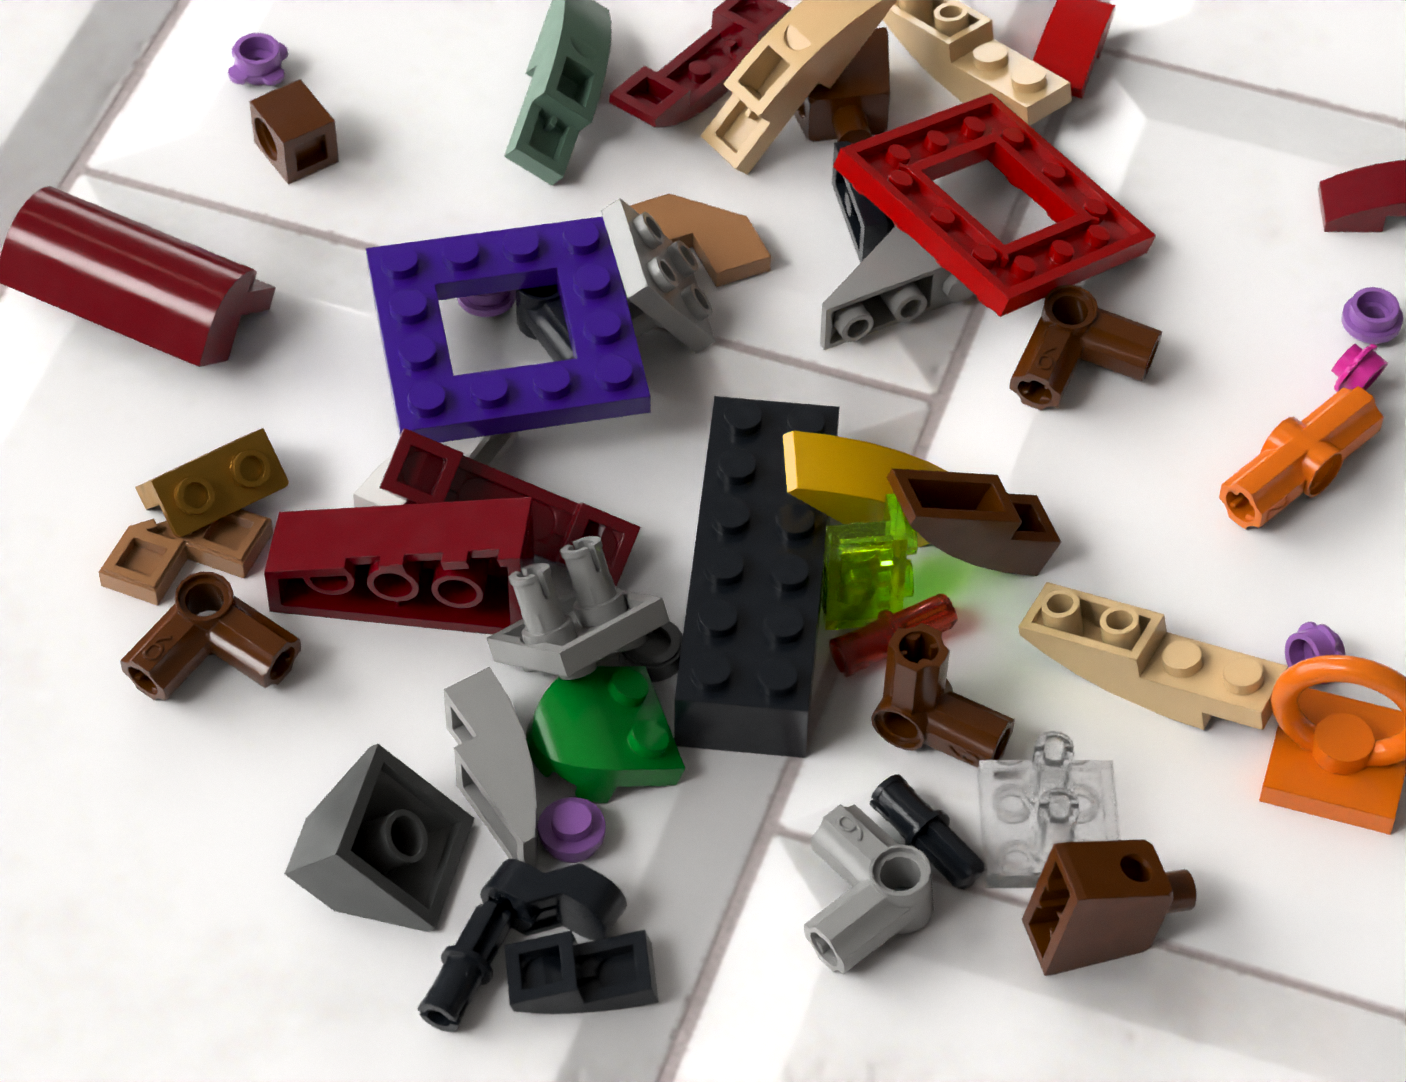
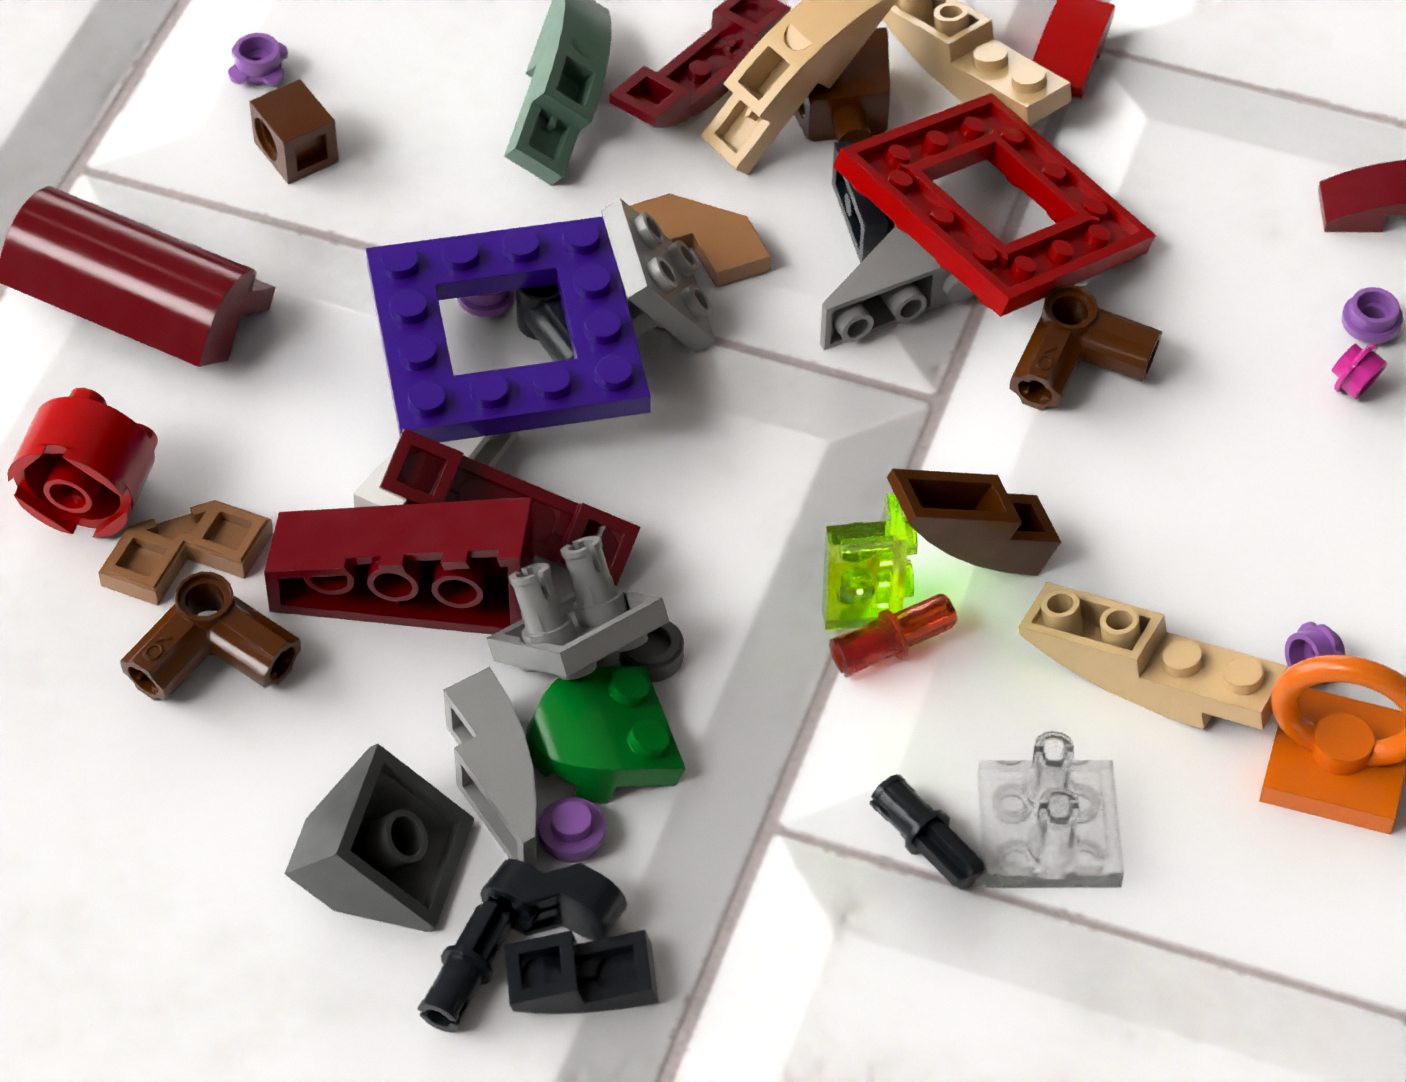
(82, 464): none -> red brick
(216, 483): pearl gold bracket -> none
(752, 587): black brick -> none
(844, 475): yellow slope -> none
(871, 908): light grey piece -> none
(923, 709): reddish brown piece -> none
(1101, 902): reddish brown torso -> none
(1301, 457): orange piece -> none

